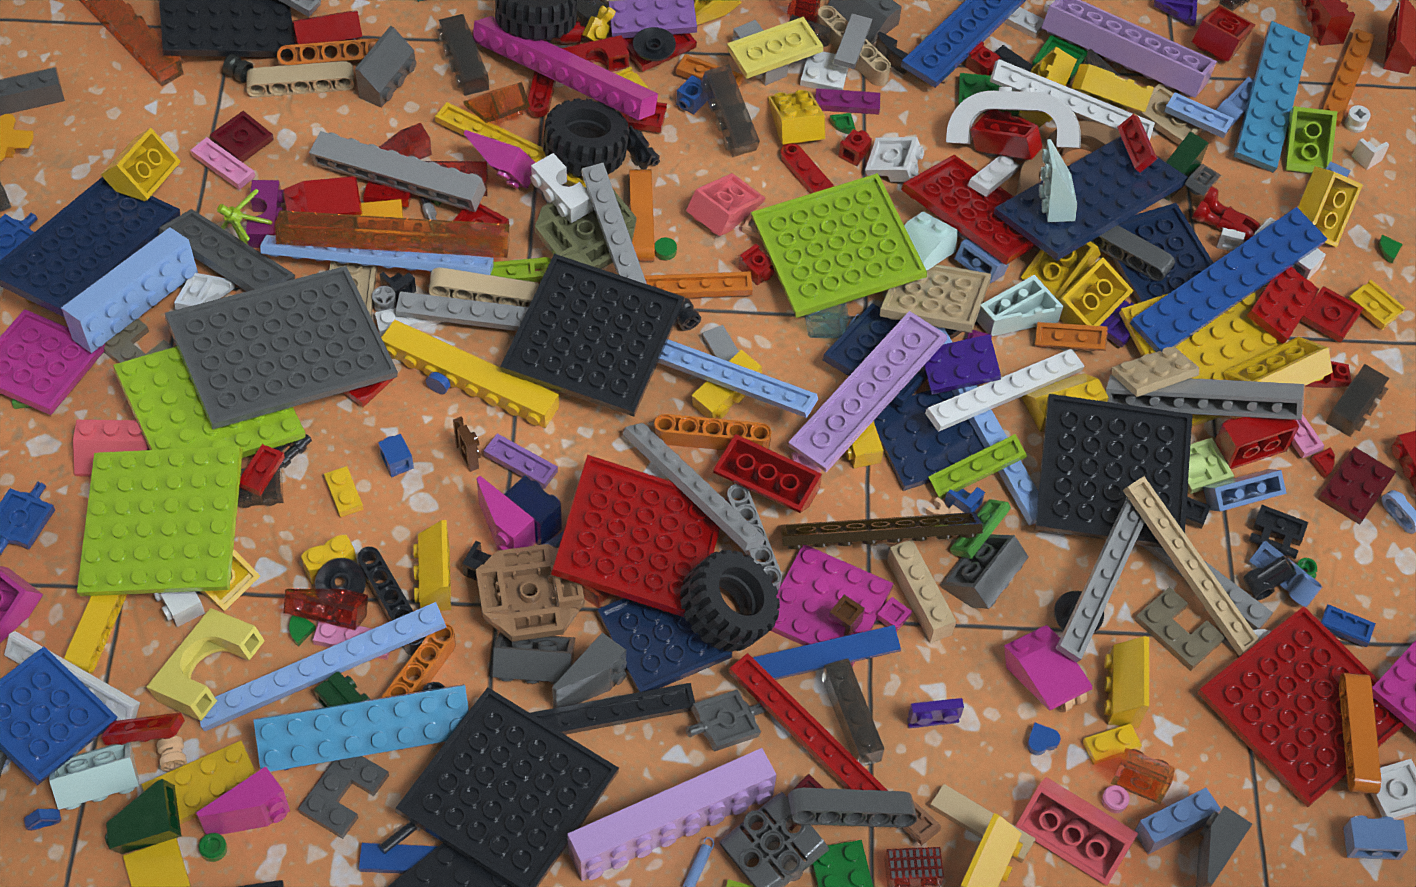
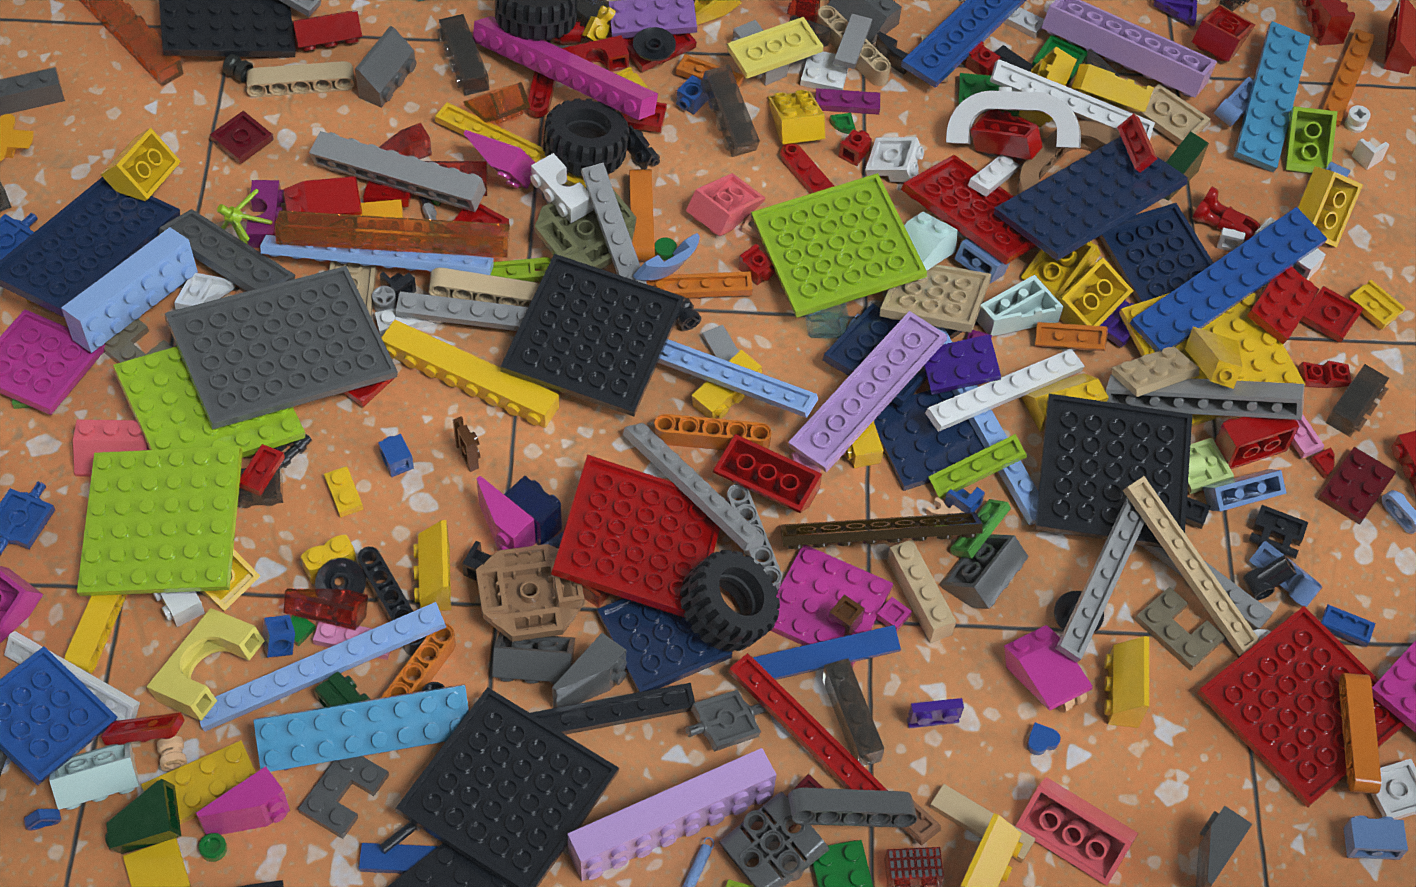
(223, 163): bright pink plate -> none
(278, 636): none -> blue brick
(320, 56): orange beam -> none
(438, 383): blue tile -> none
(520, 460): medium lavender plate -> none
(658, 269): none -> medium blue slope
(1057, 188): light aqua slope -> none
(1111, 743): yellow plate -> none
(1115, 799): bright pink tile -> none
(1135, 252): dark grey beam -> none
(1143, 775): clear orange slope -> none
(1176, 820): medium blue brick -> none
(1199, 115): light blue plate -> none
(1202, 180): dark grey plate -> none
(1215, 356): none -> yellow slope
(1291, 362): yellow slope -> none
(1309, 565): green plate -> none
(1389, 248): green tile -> none

